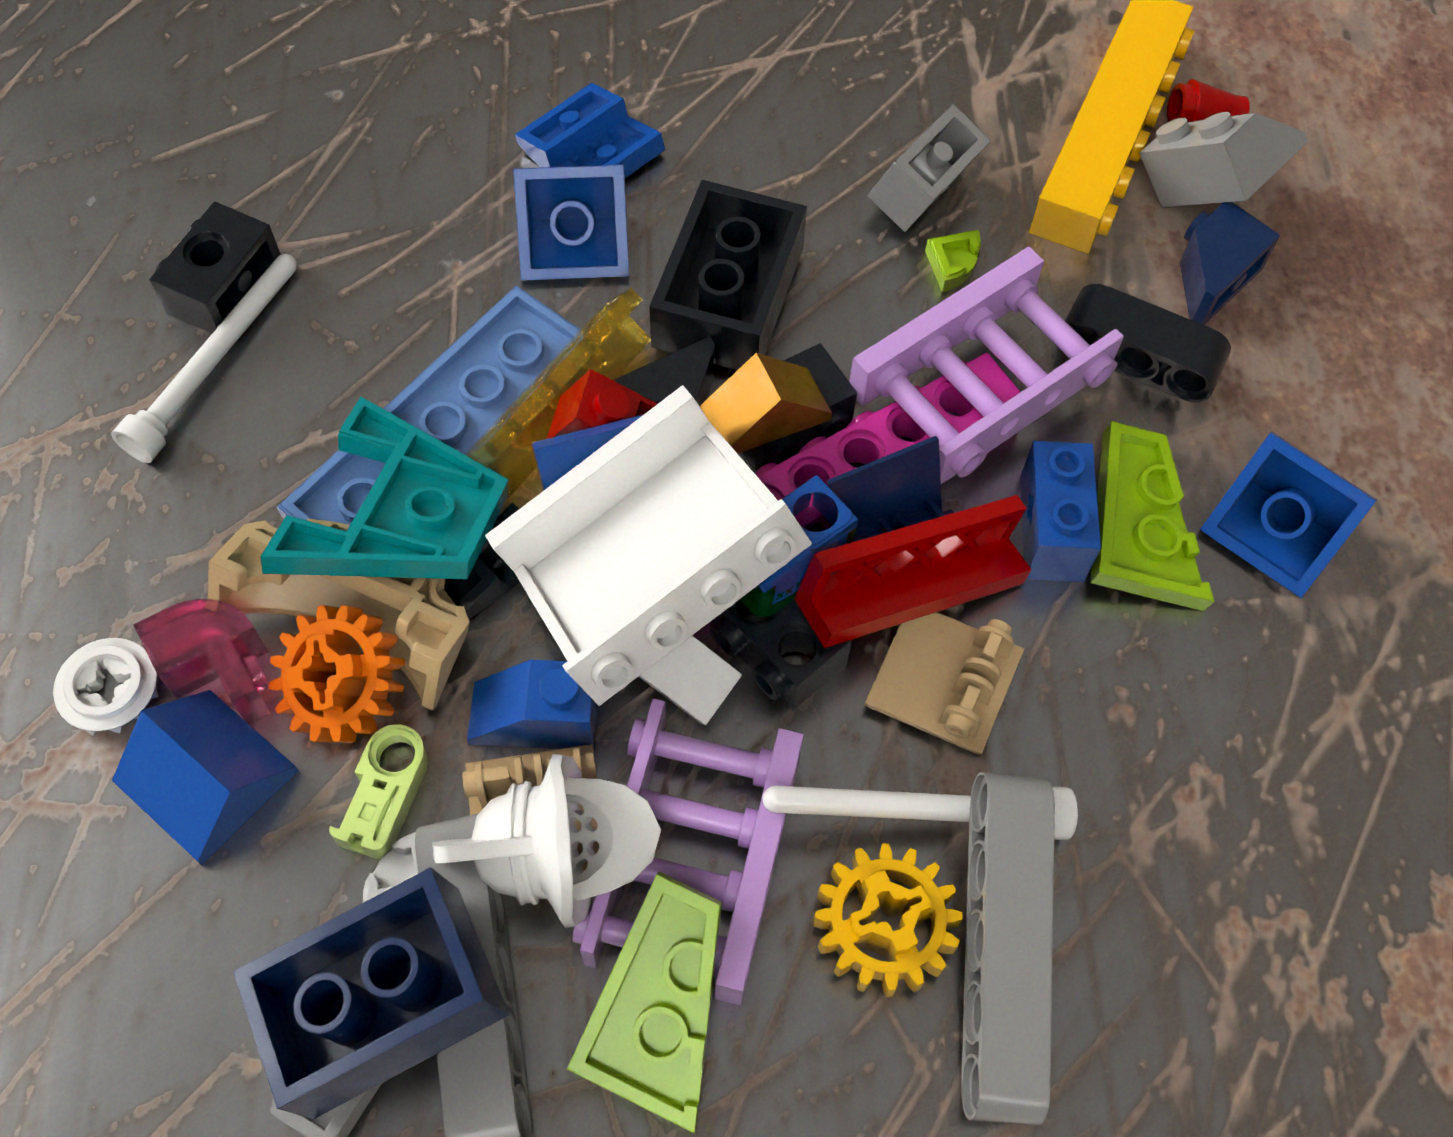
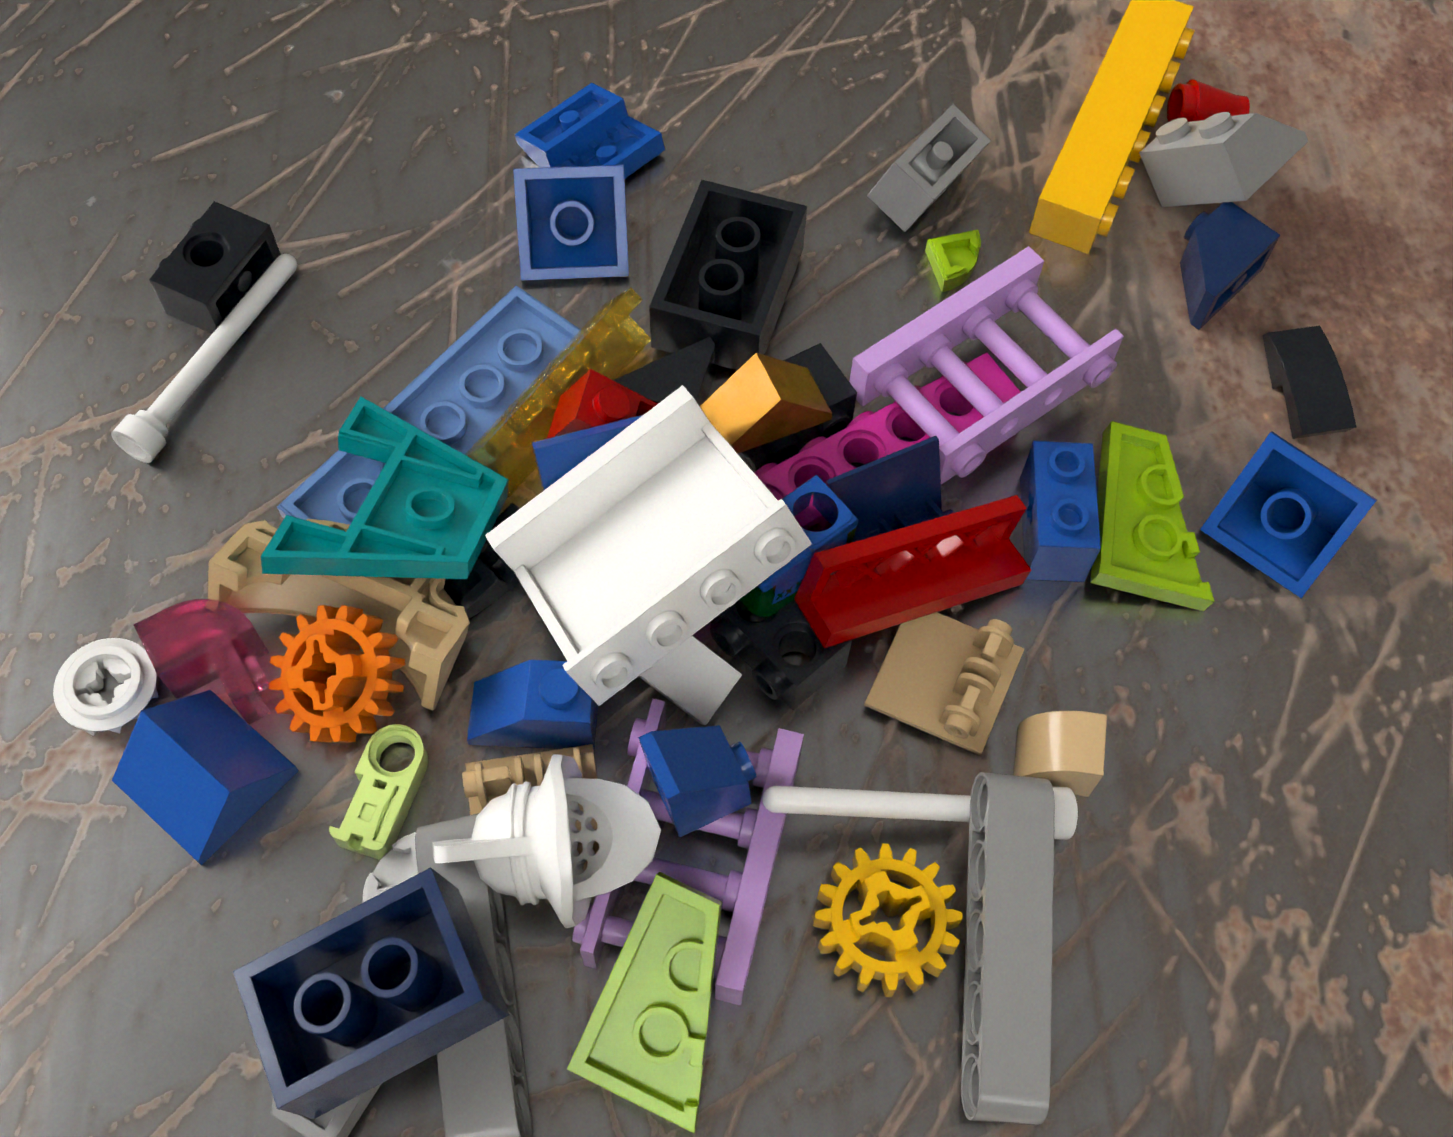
(698, 774): none -> blue slope
(1063, 748): none -> tan brick
(1156, 344): black beam -> none
(1311, 381): none -> black slope

